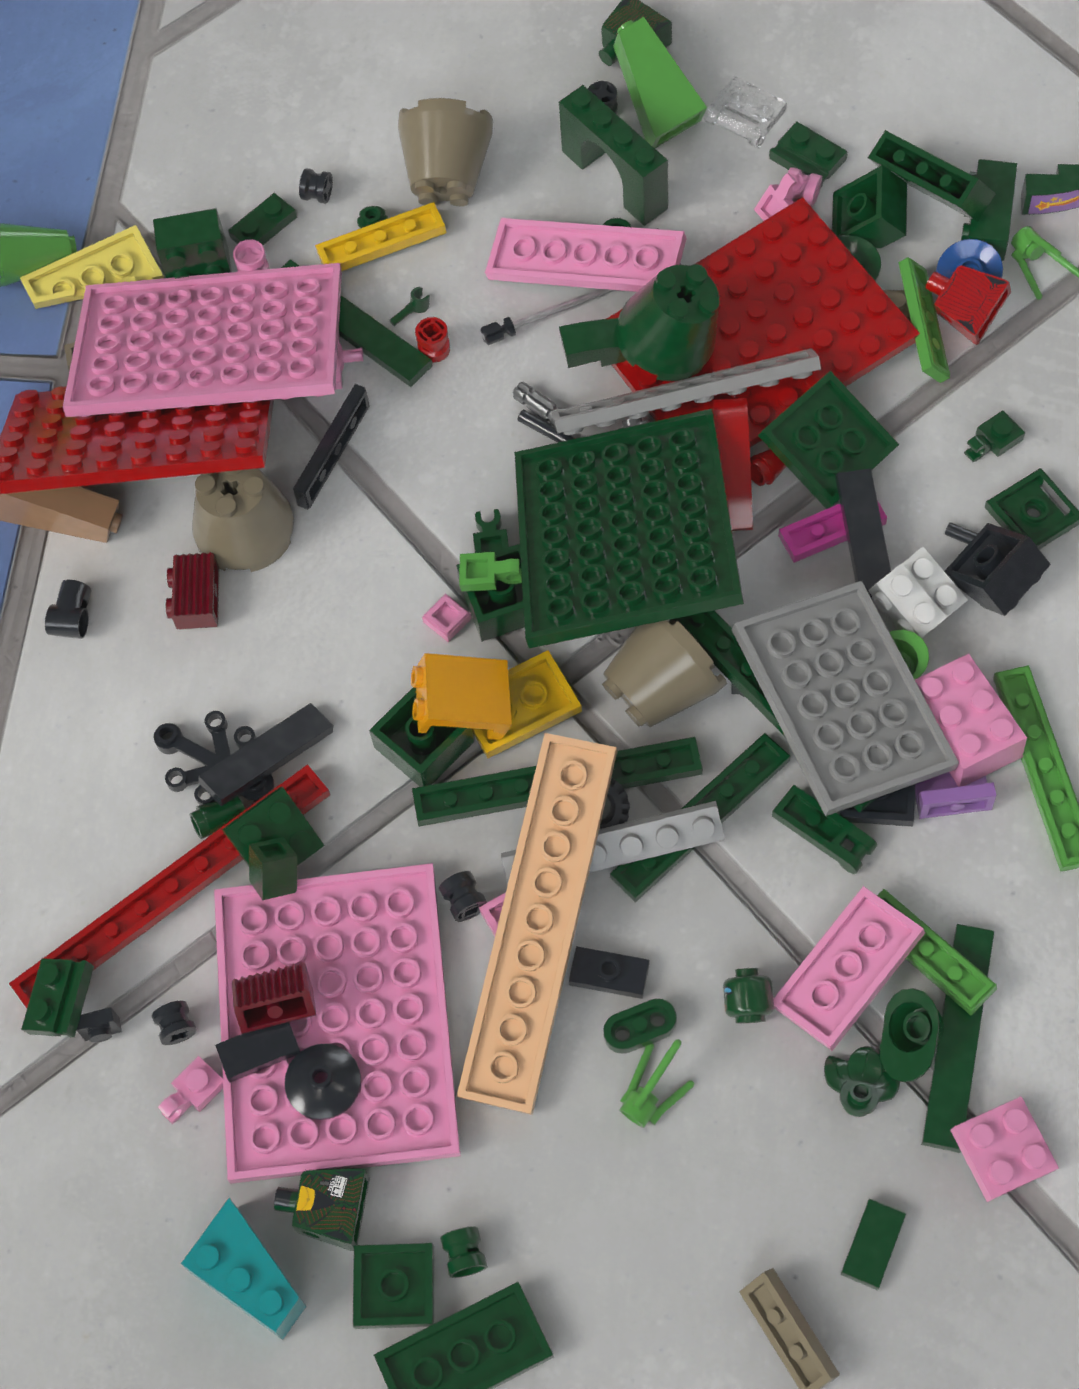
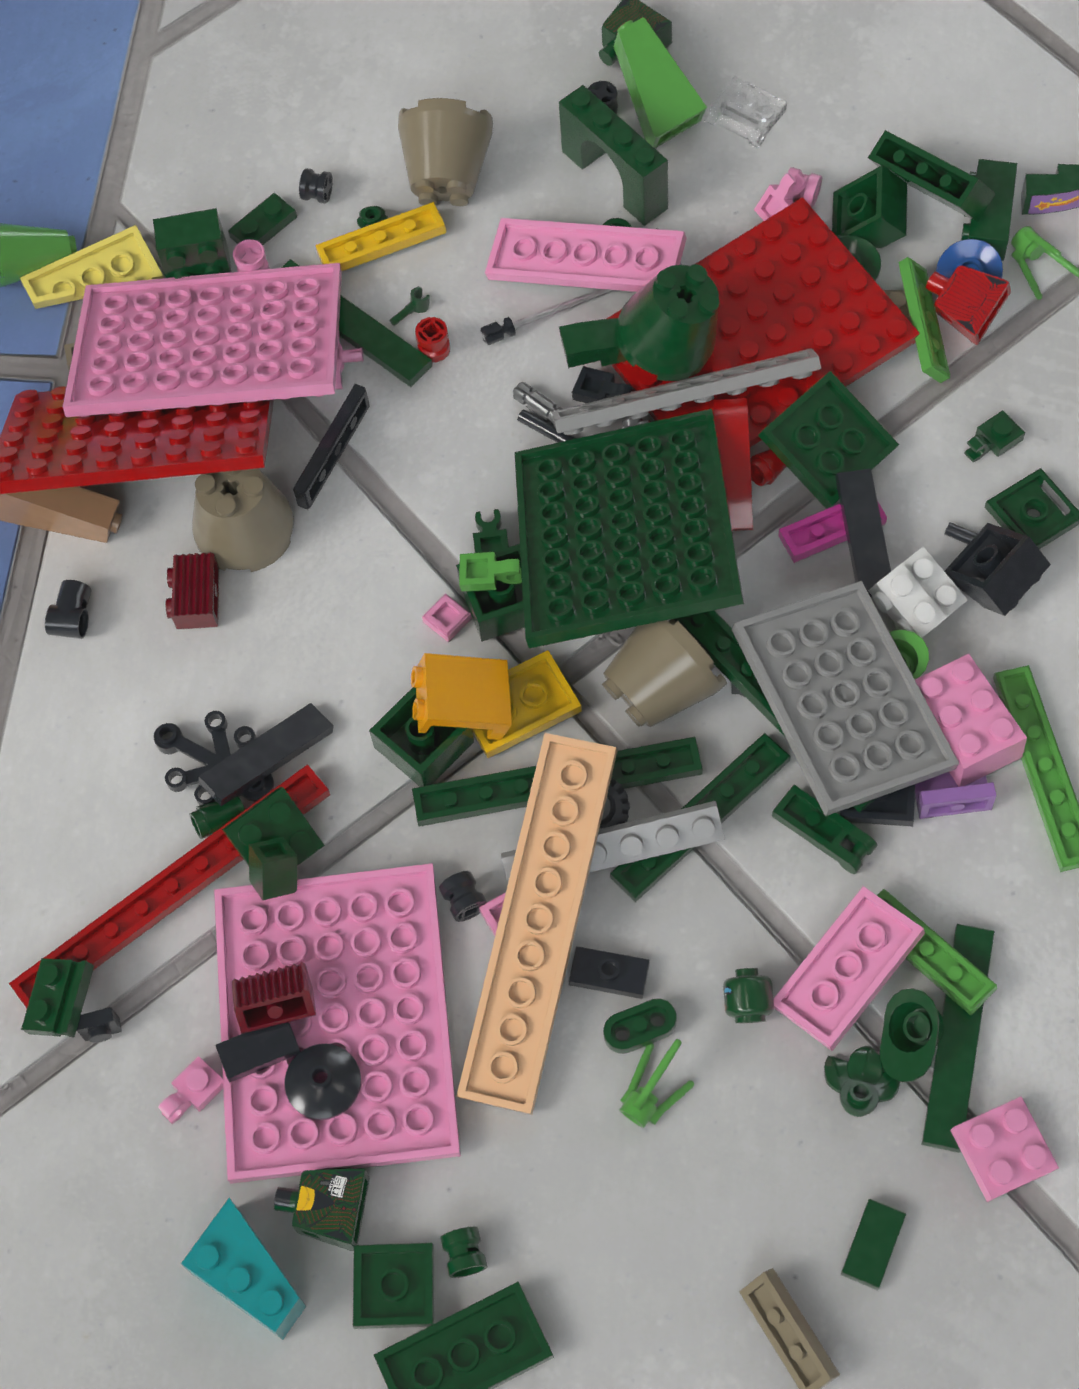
(174, 1022): black wheel -> none
(597, 385): none -> black plate
(808, 152): dark green plate -> none

